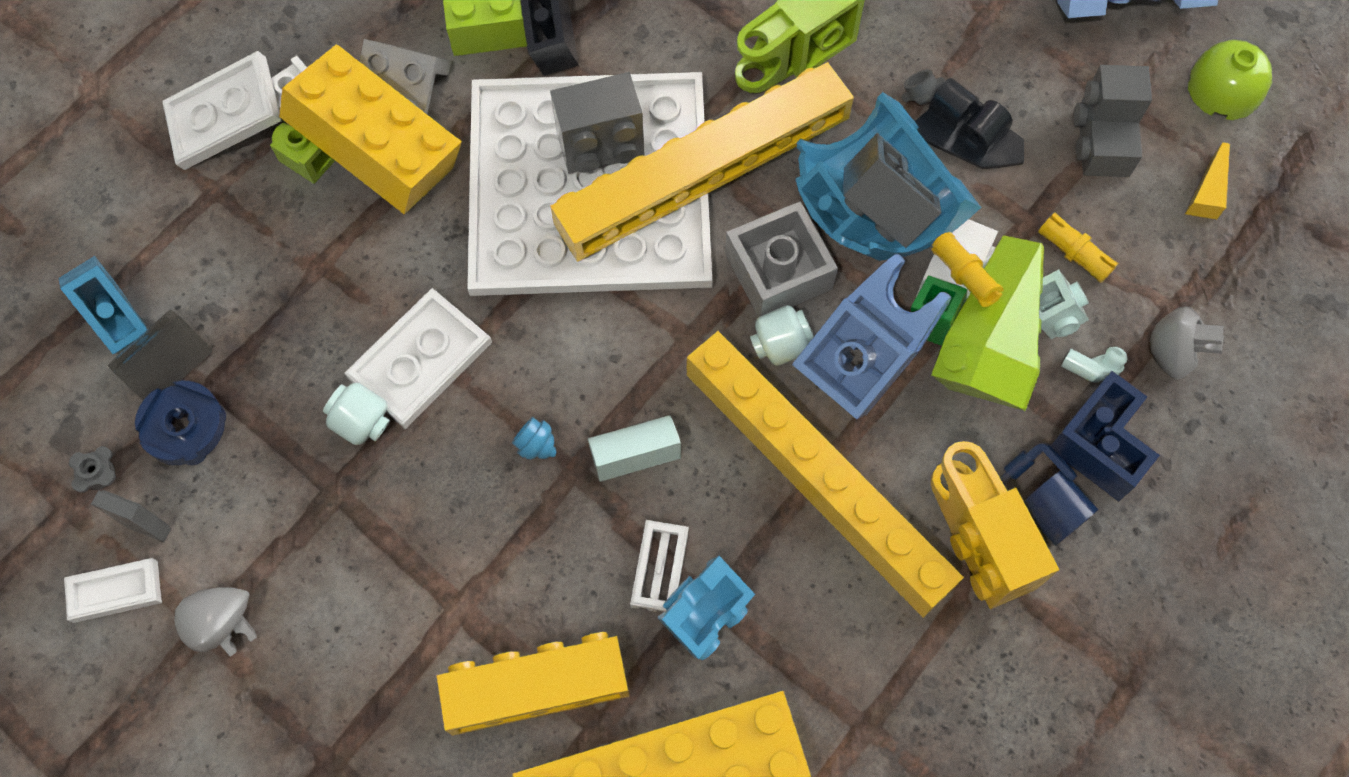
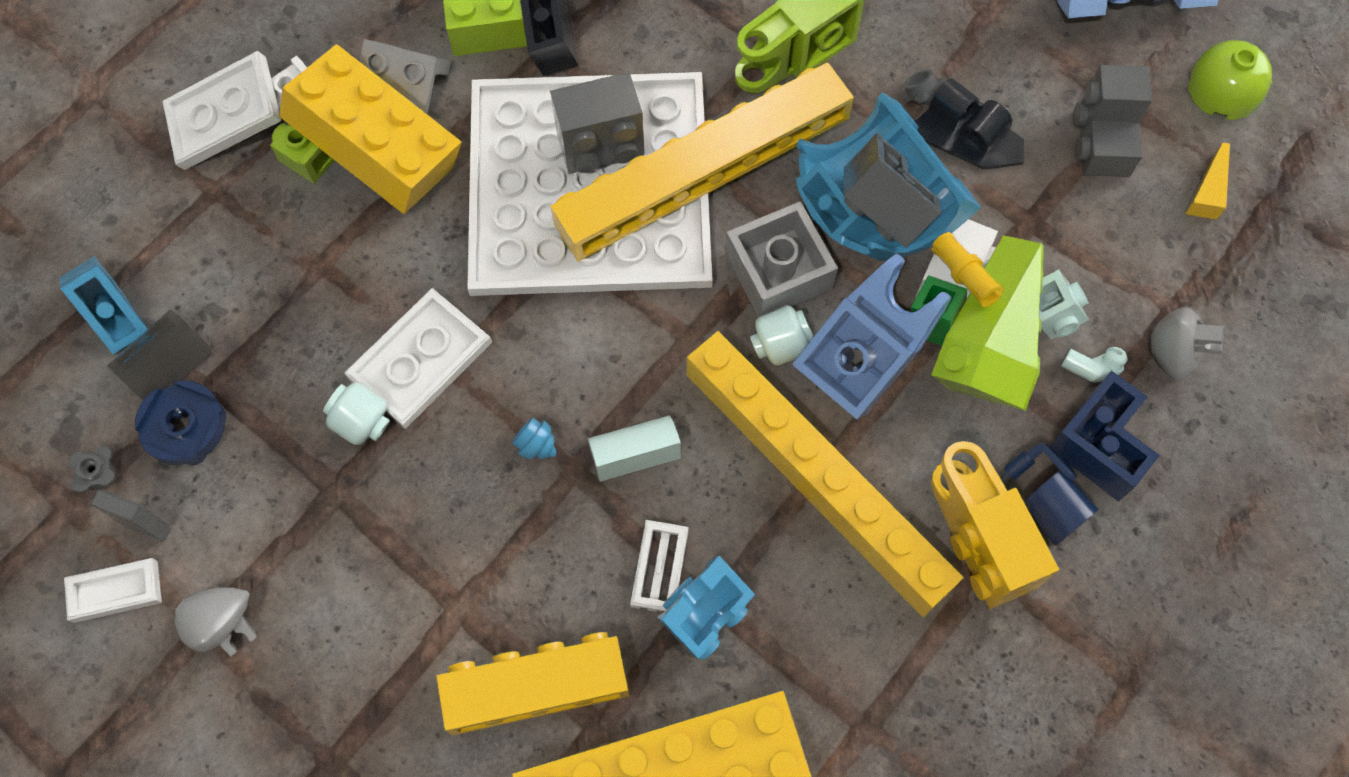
(1078, 247): yellow pin -> none

